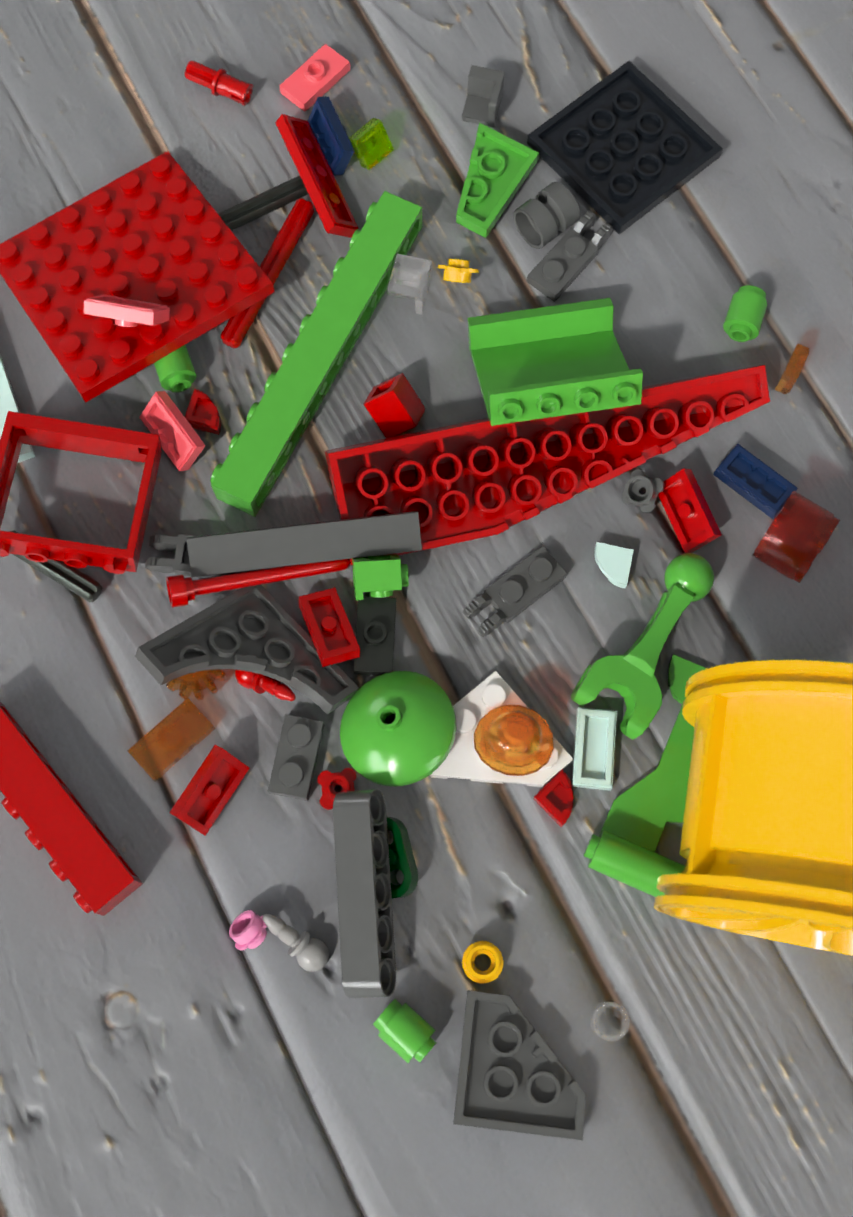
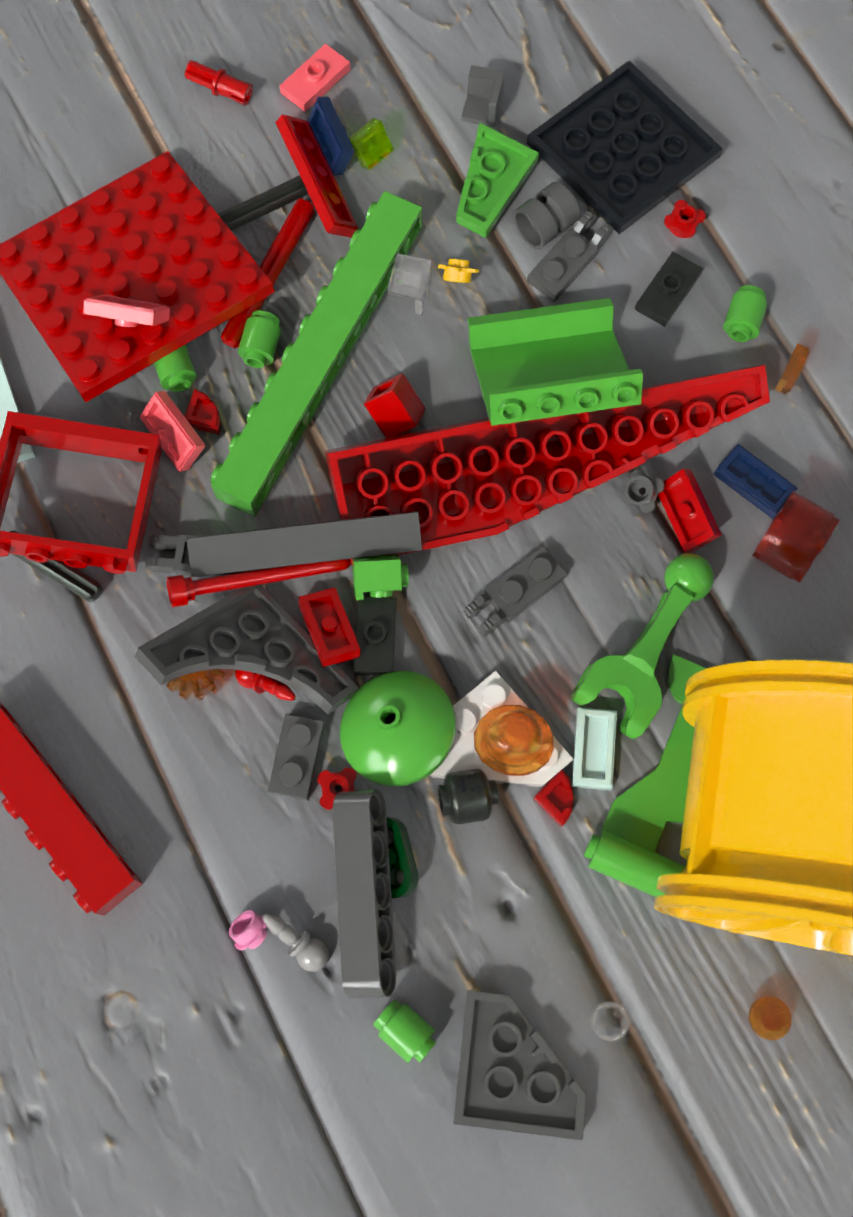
(171, 739): clear orange plate -> none
(209, 790): red plate -> none
(260, 339): none -> bright green brick
(467, 796): none -> pearl dark grey head
(494, 955): yellow plate -> none
(614, 562): light aqua tile -> none
(668, 289): none -> pearl dark grey plate
(681, 227): none -> red plate
(770, 1018): none -> clear orange plate

